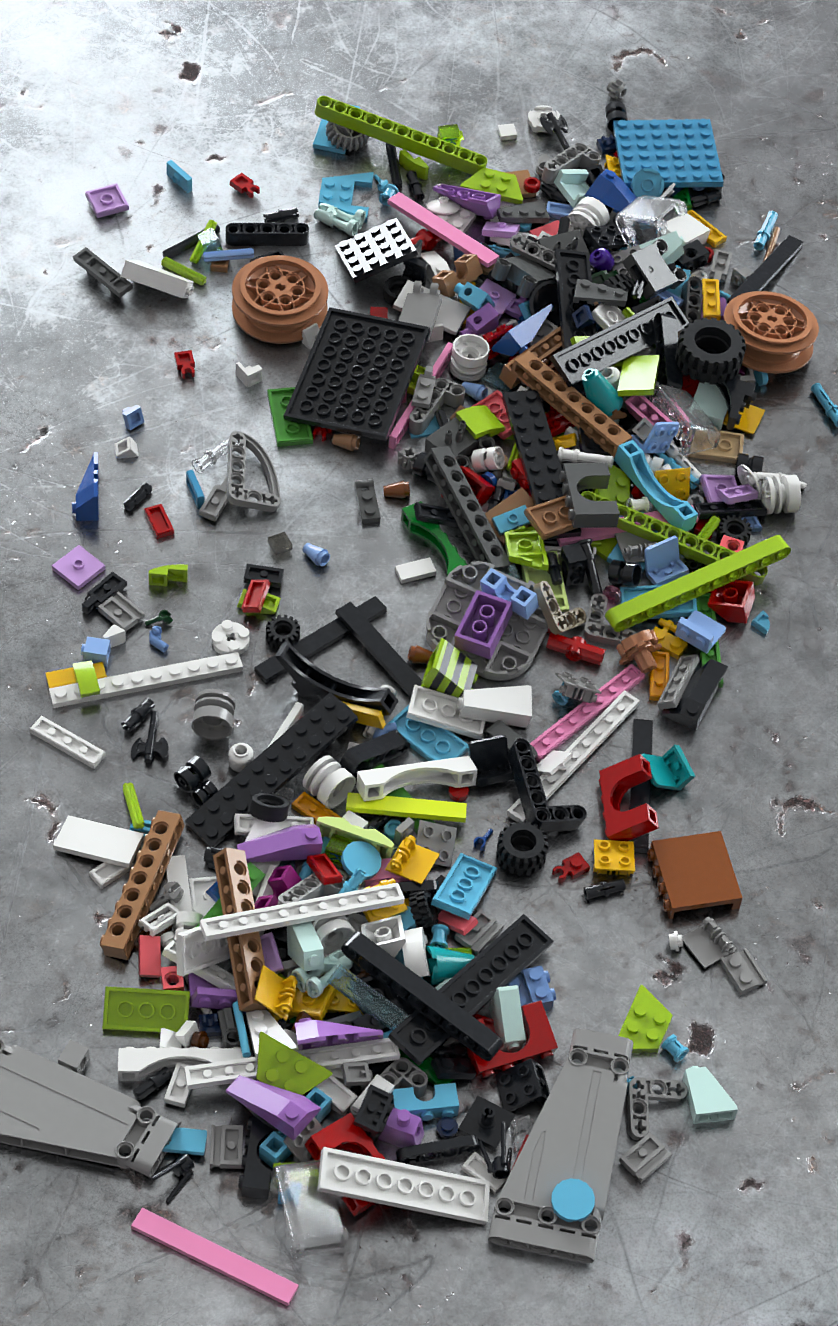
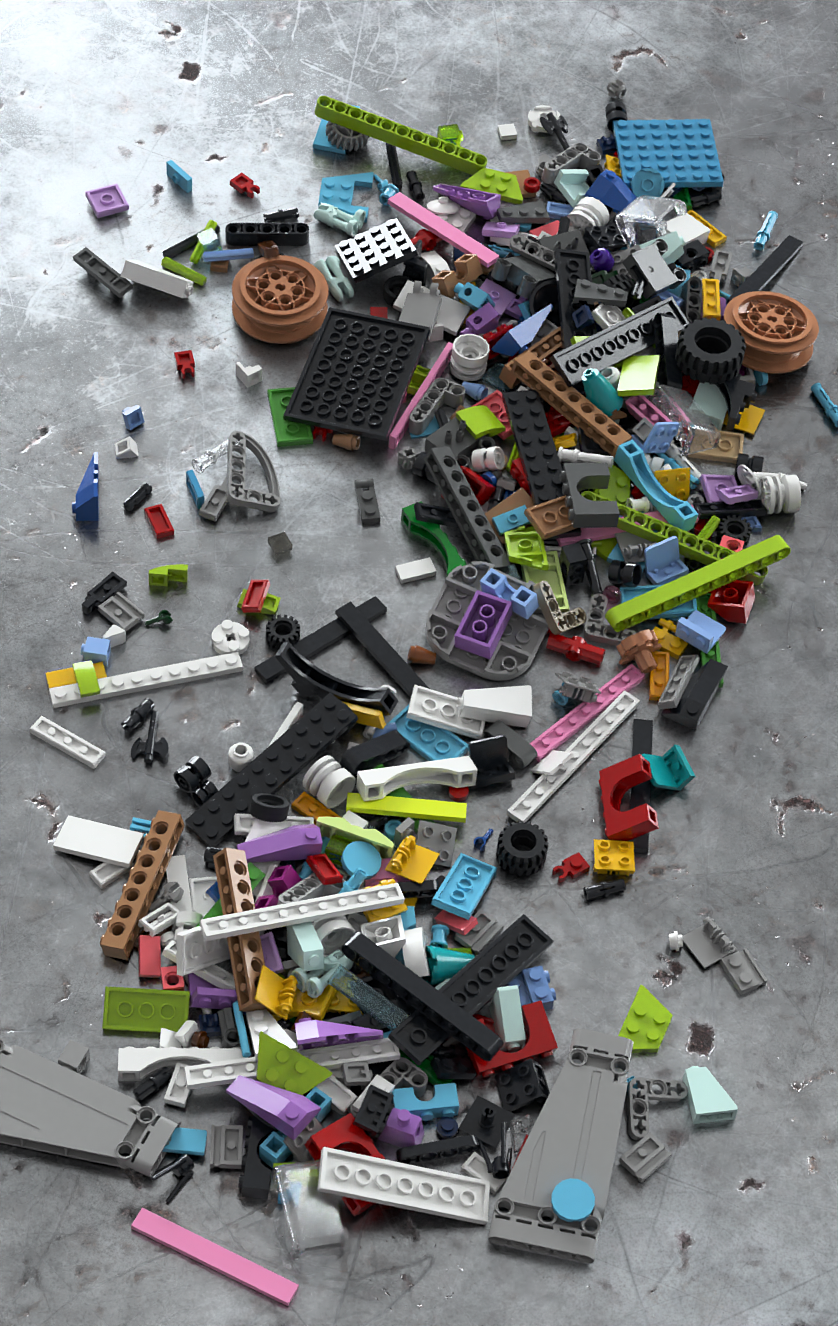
(78, 567): lavender plate -> none
(133, 805): lime axle -> none
(155, 639): medium blue arm -> none
(213, 714): light grey wheel -> none
(258, 572): black plate -> none
(268, 249): none -> reddish brown beam
(309, 335): white slope -> none
(316, 554): light blue cone -> none
(338, 284): none -> light aqua piece
(397, 490): dark orange cone -> none
(416, 164): lime slope -> none
(423, 912): black tyre -> none
(424, 389): light grey hinge -> none
(449, 670): slope -> none
(533, 795): black beam -> none
(554, 568): black axle -> none
(675, 1048): medium azure bush -> none
(694, 872): dark orange panel -> none
(761, 622): medium azure tile -> none
(772, 242): medium nougat bar -> none

